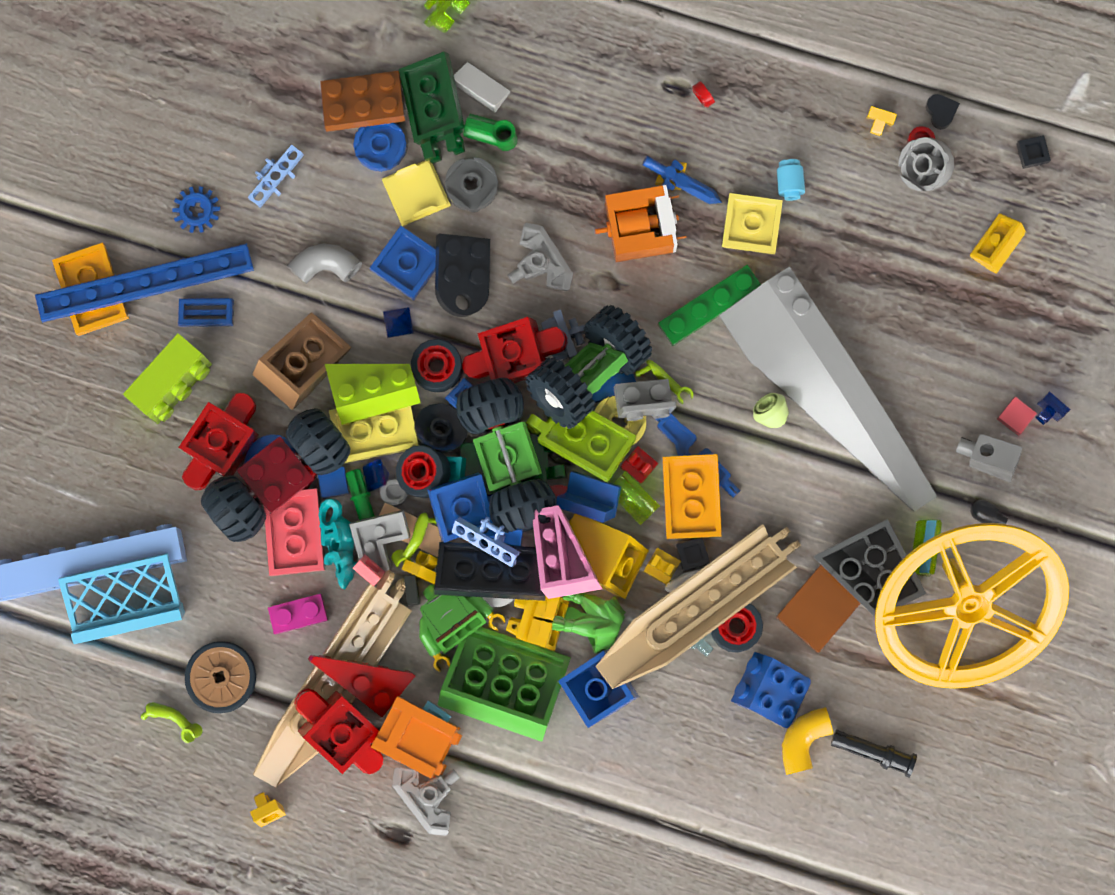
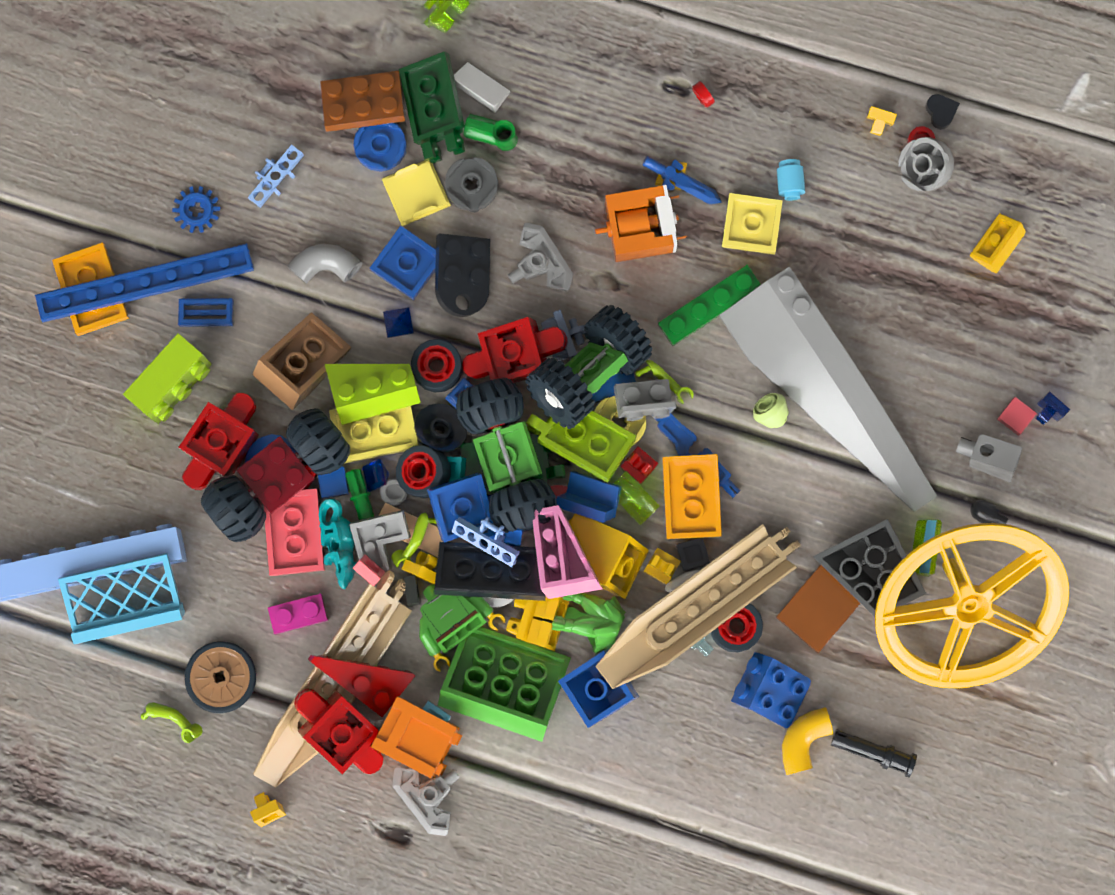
(1033, 152): black tile -> none

